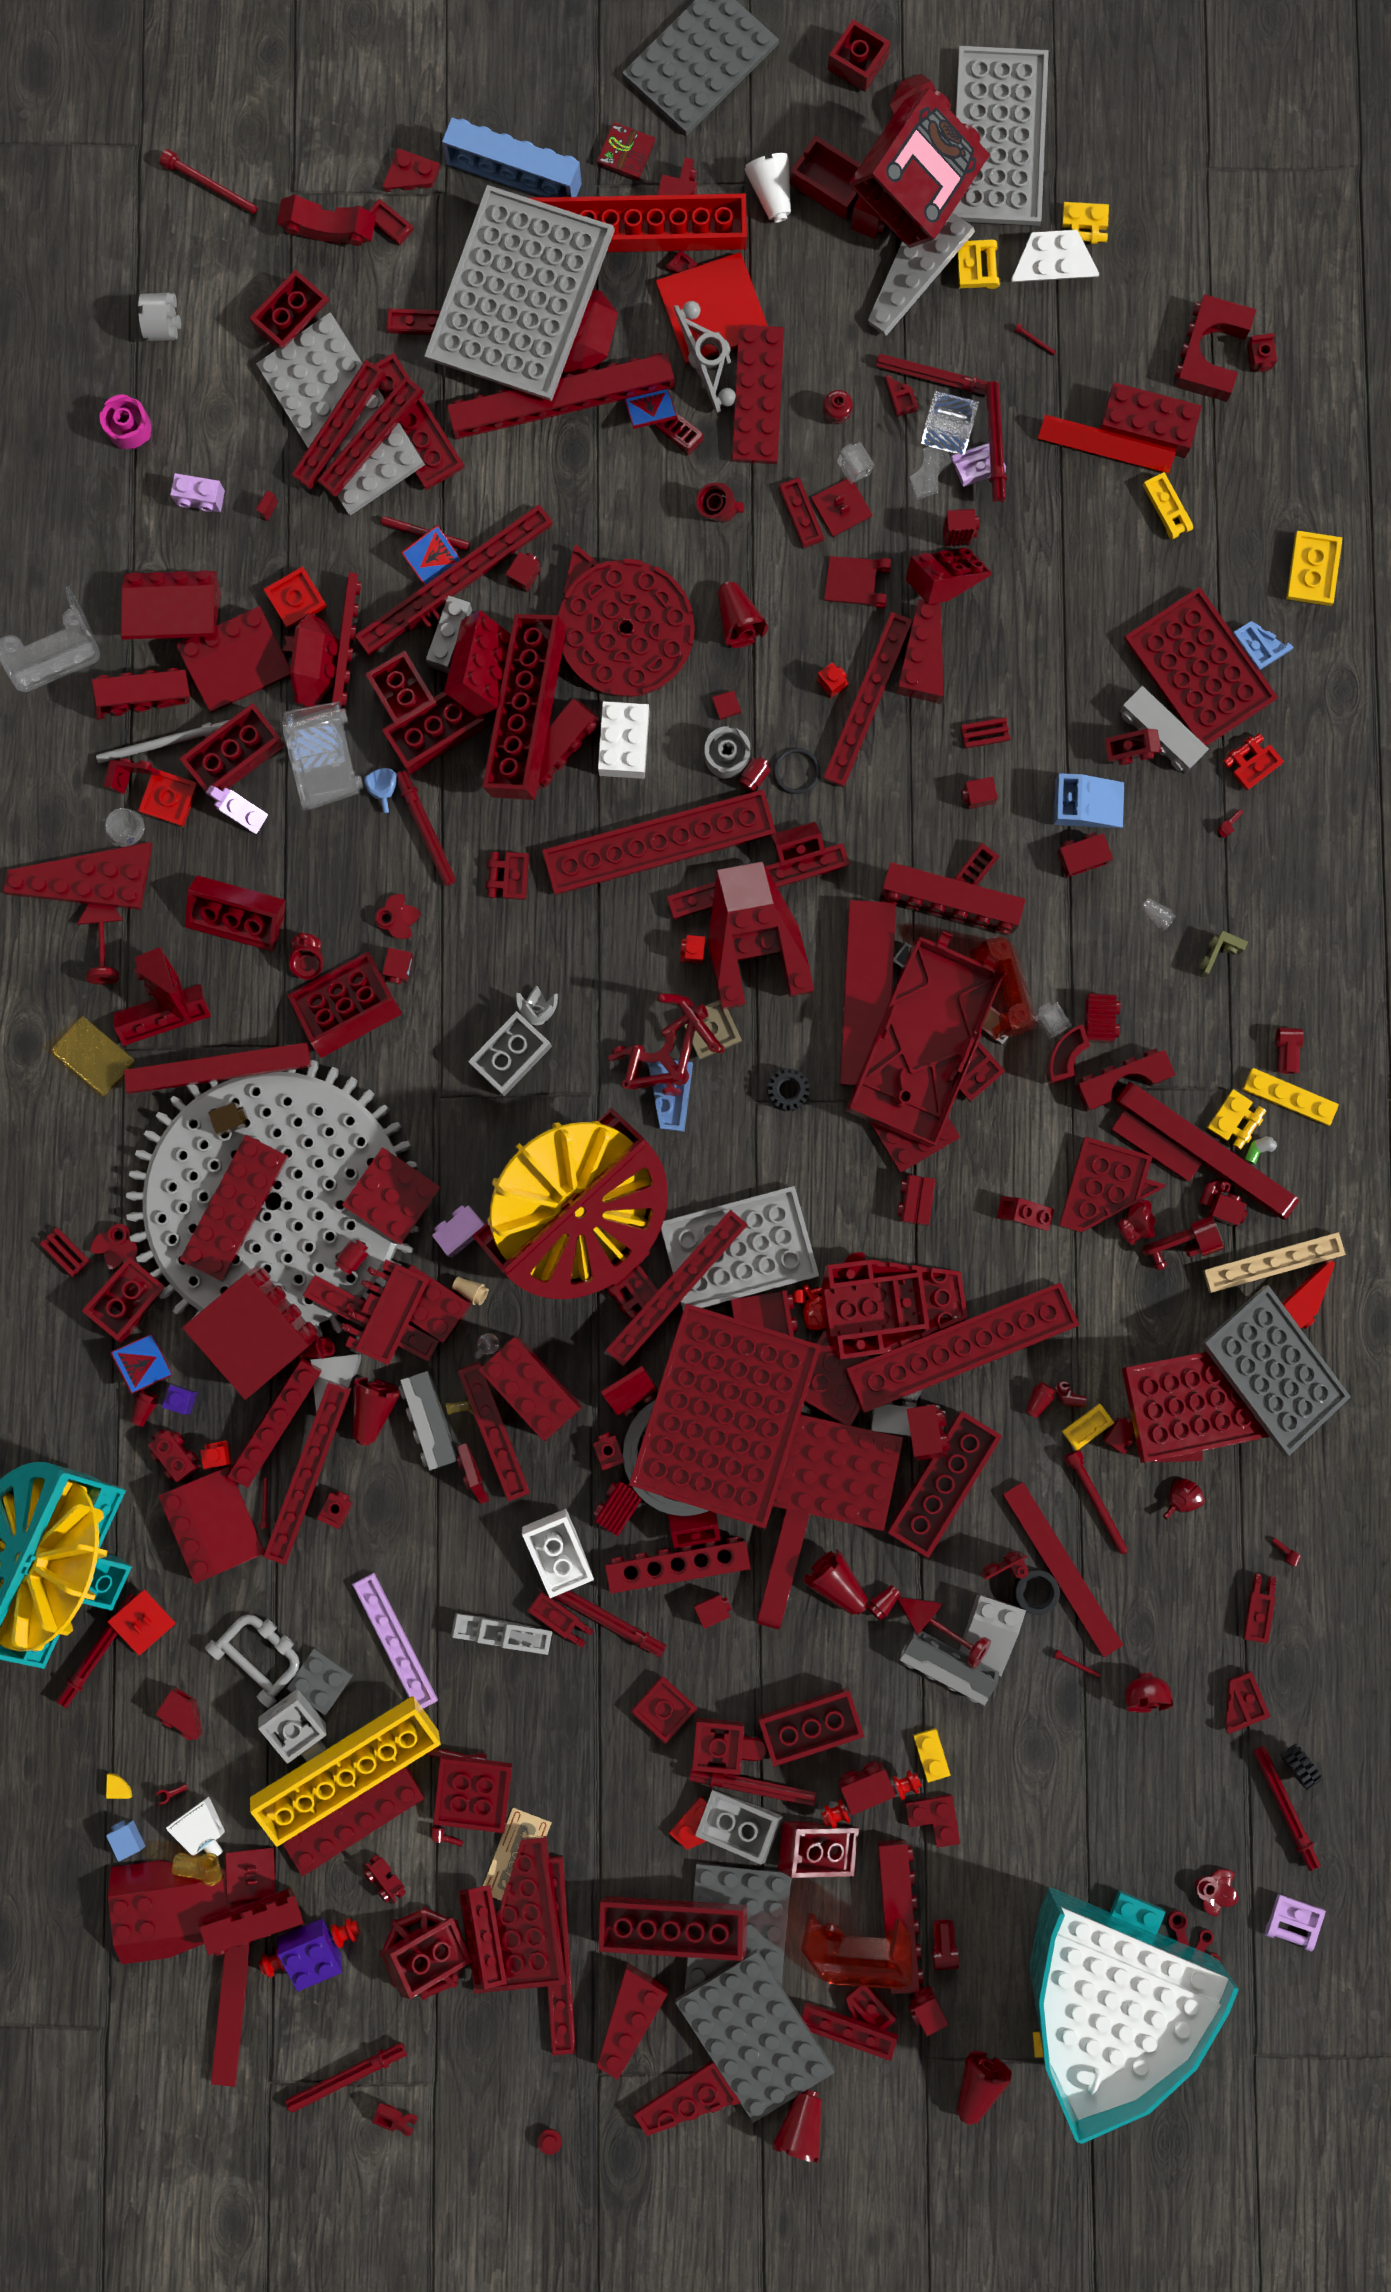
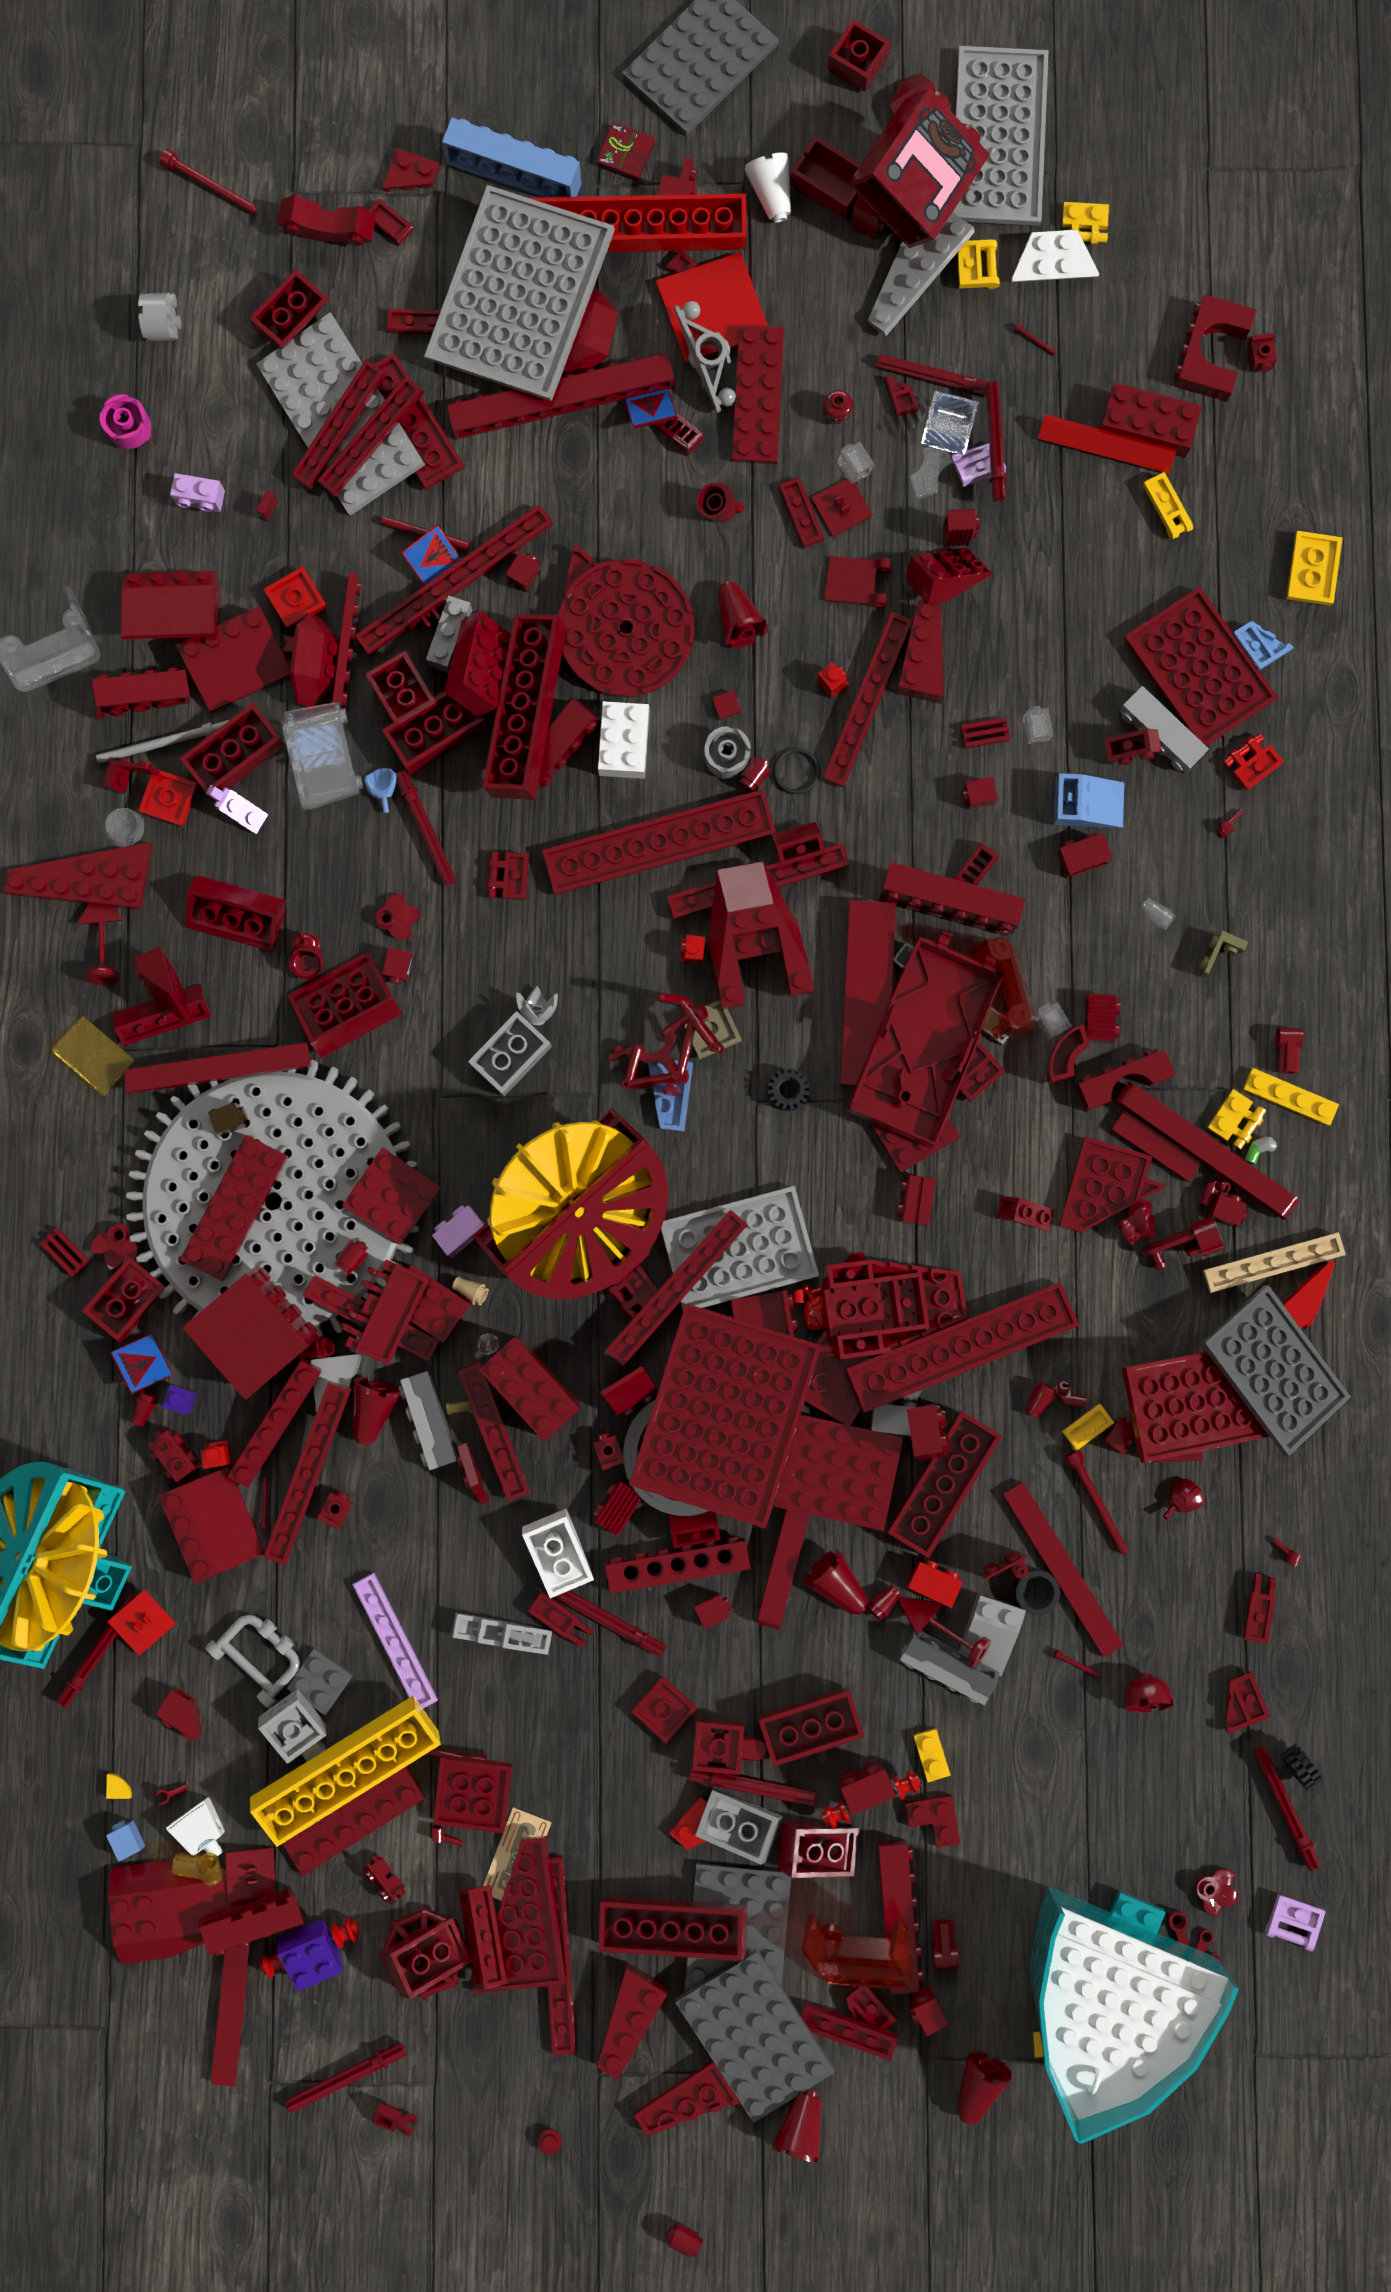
(684, 2240): none -> dark red brick
(935, 1583): none -> red brick
(1037, 725): none -> clear brick

